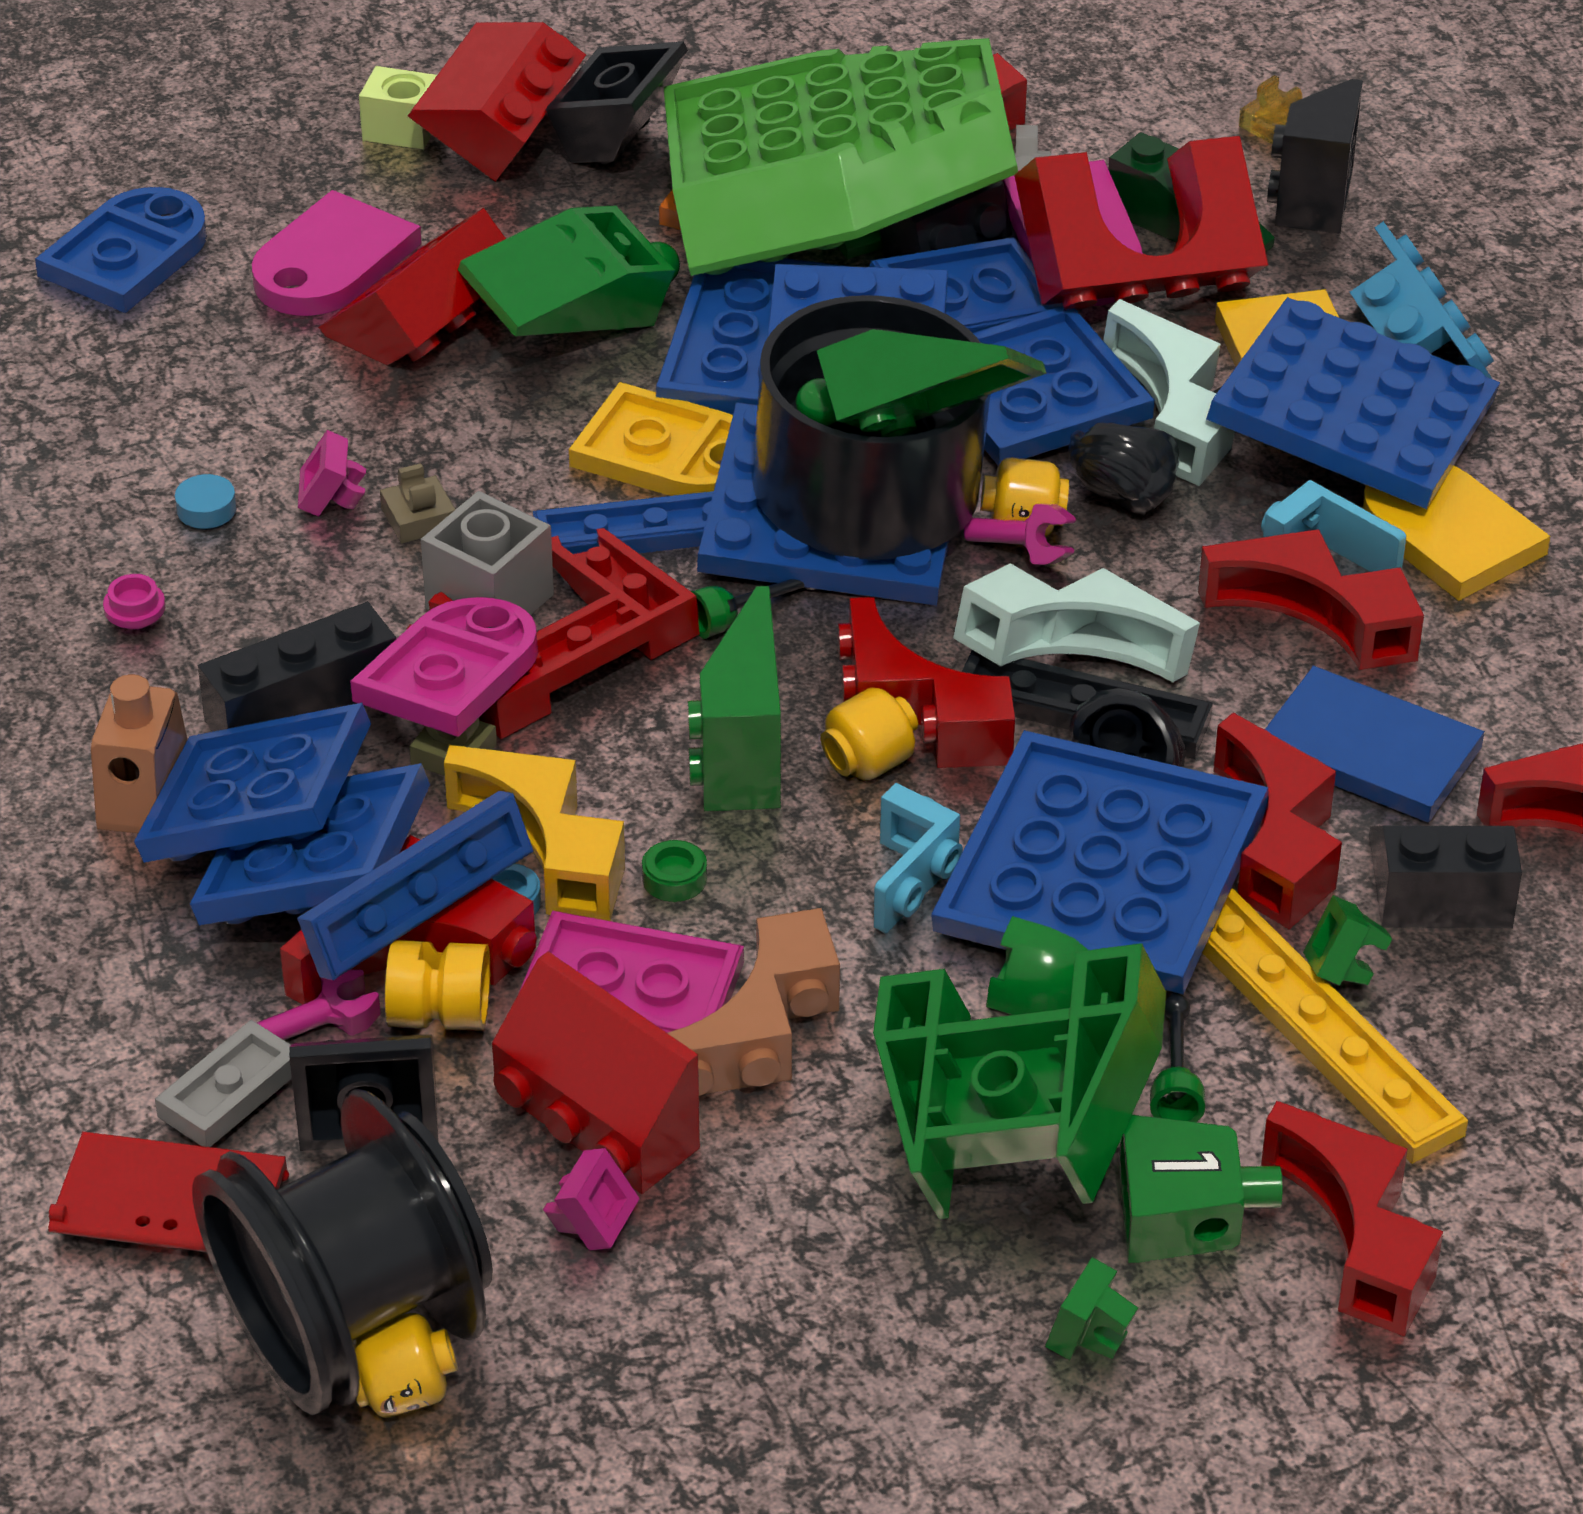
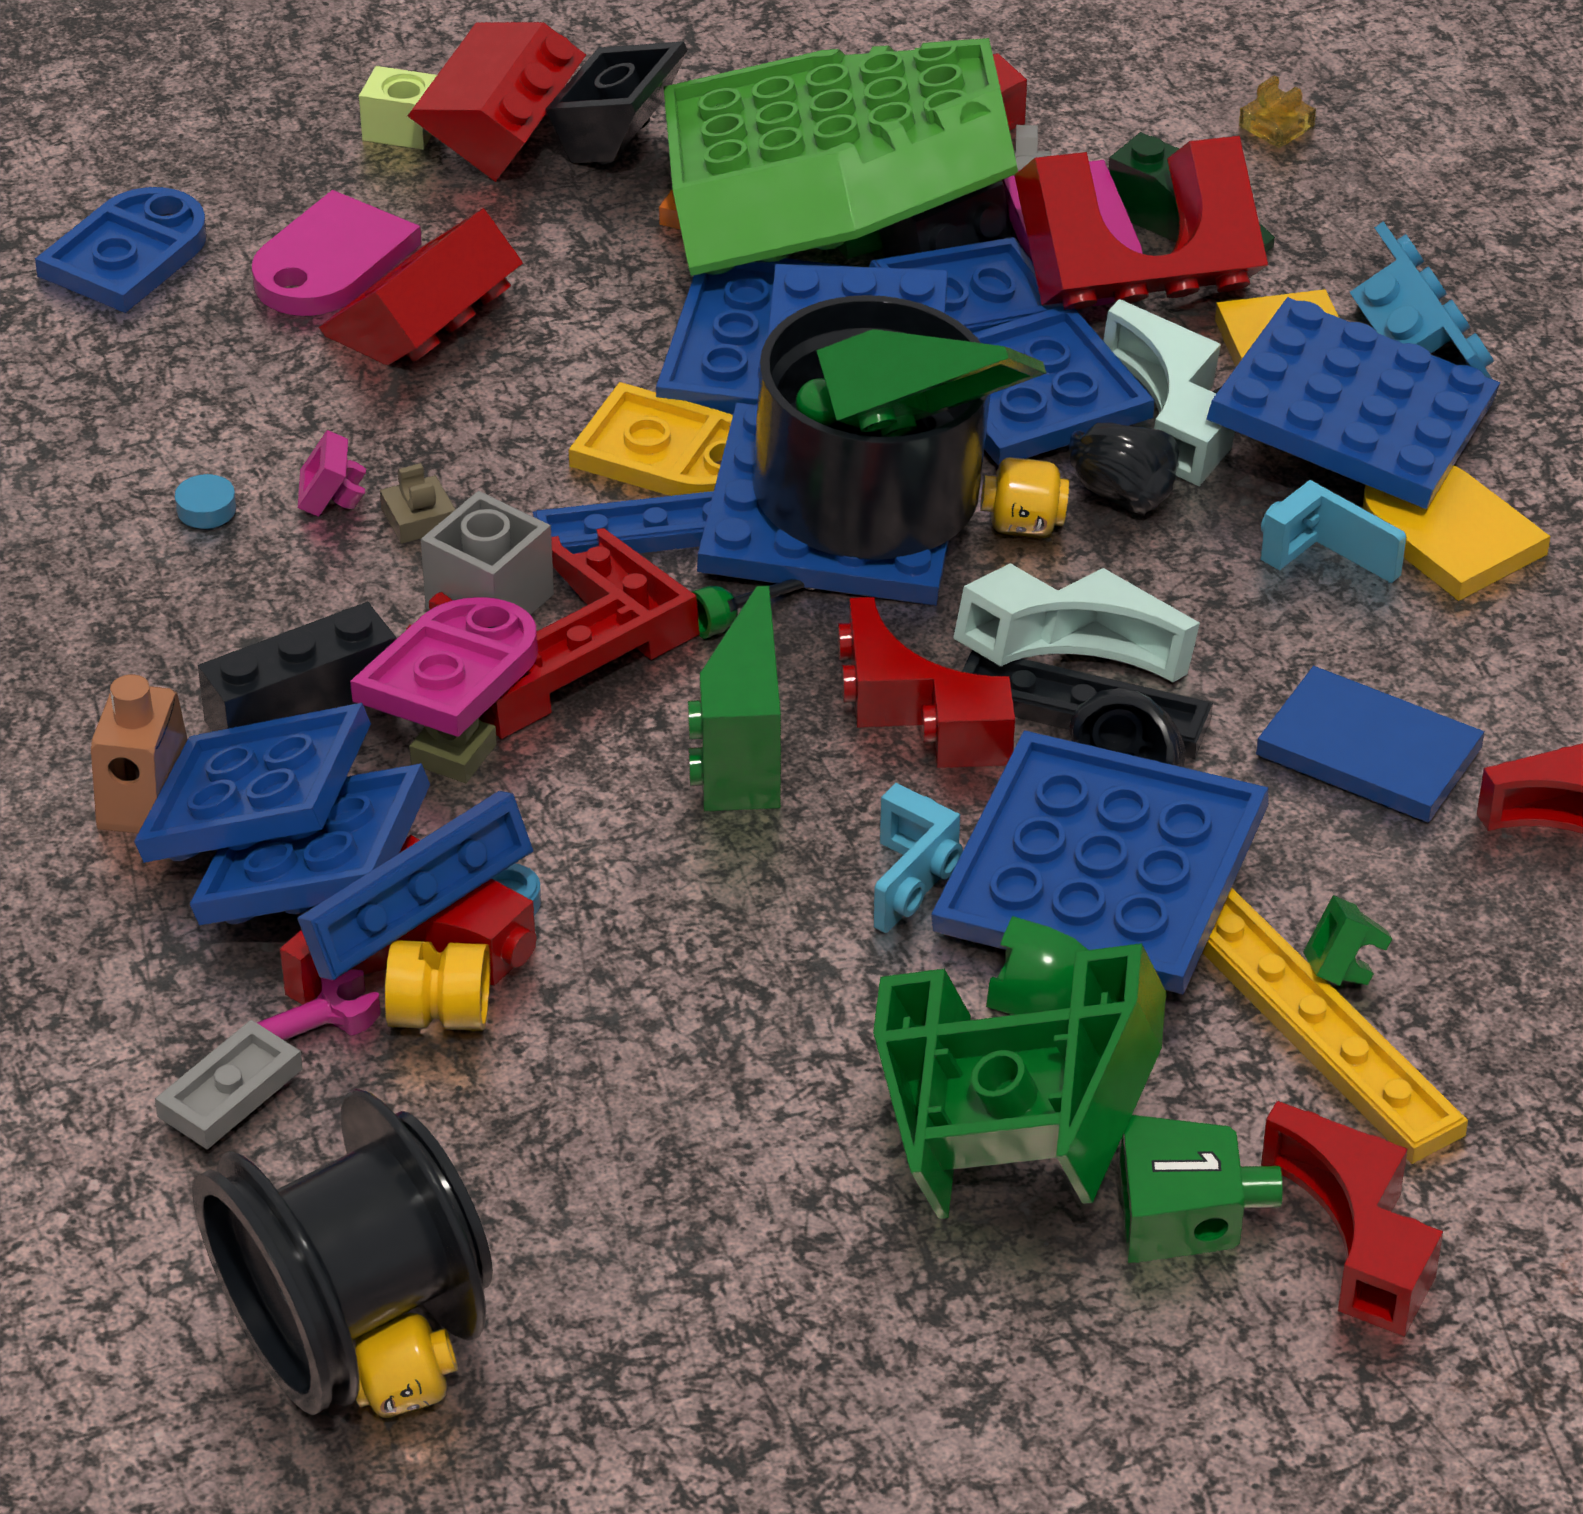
(133, 601): dark pink plate -> none
(139, 1181): red door -> none
(391, 1068): black slope -> none
(574, 274): green slope -> none
(578, 853): yellow arch -> none
(593, 1200): dark pink tile -> none
(598, 1073): red slope -> none
(652, 971): dark pink tile -> none
(674, 870): green tile -> none
(751, 1035): nougat arch -> none
(869, 734): yellow head -> none
(1027, 533): dark pink bar -> none
(1092, 1315): green tile -> none
(1184, 1088): green hinge -> none
(1291, 858): red arch -> none
(1296, 575): red arch -> none
(1316, 159): black slope -> none
(1446, 876): black slope -> none

